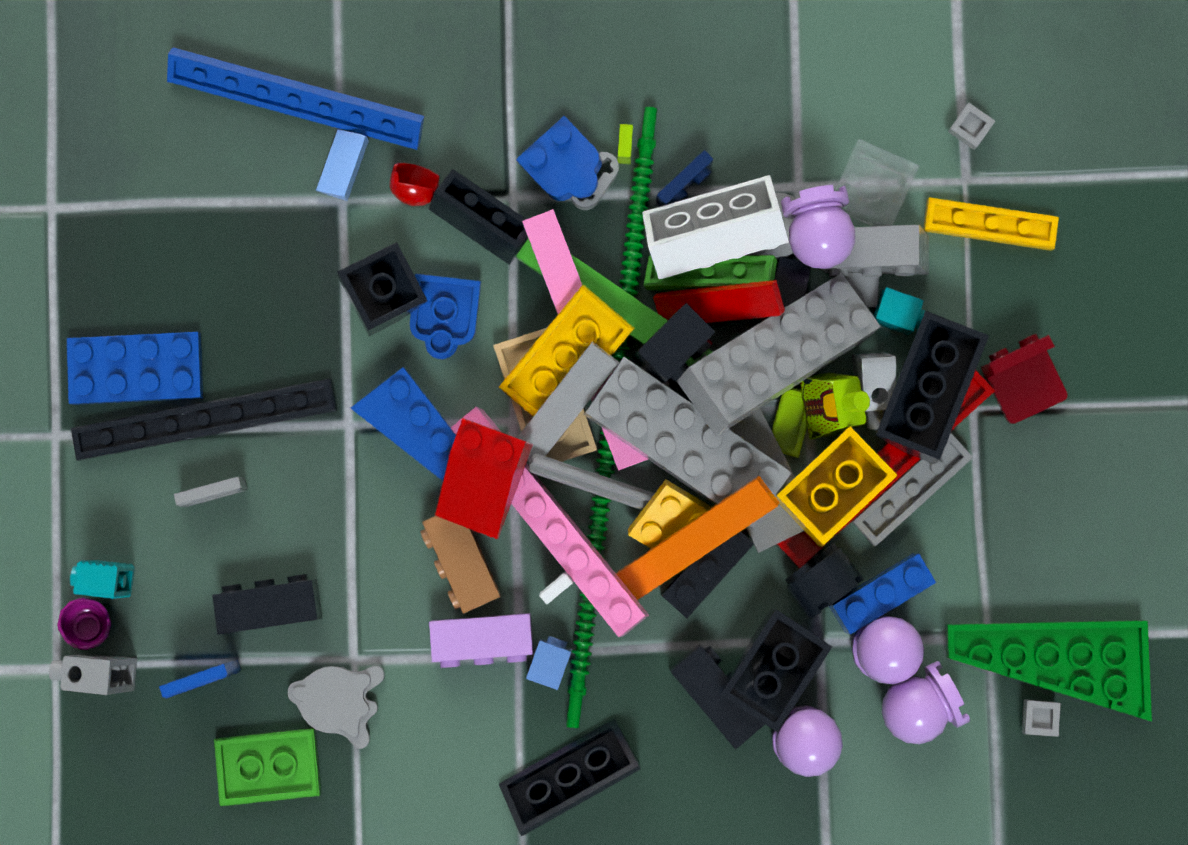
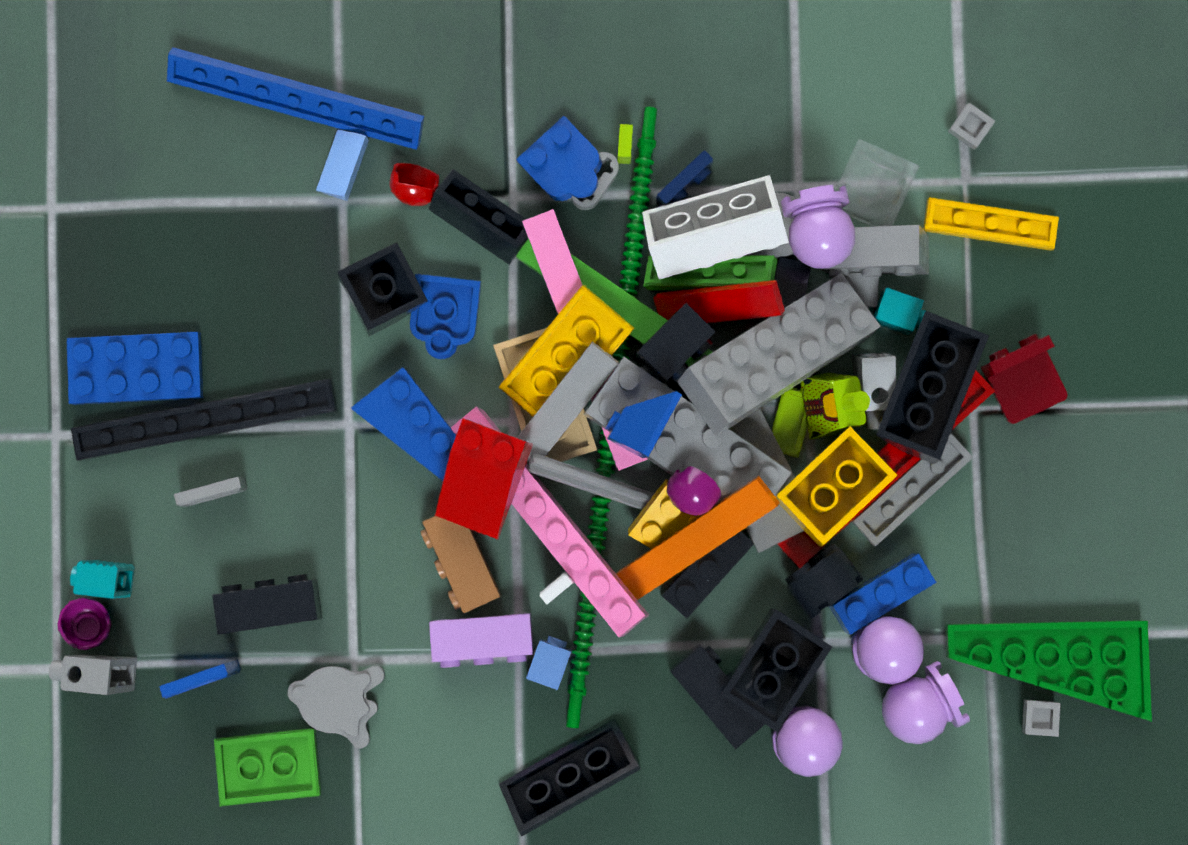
(642, 423): none -> blue slope
(693, 491): none -> magenta hair

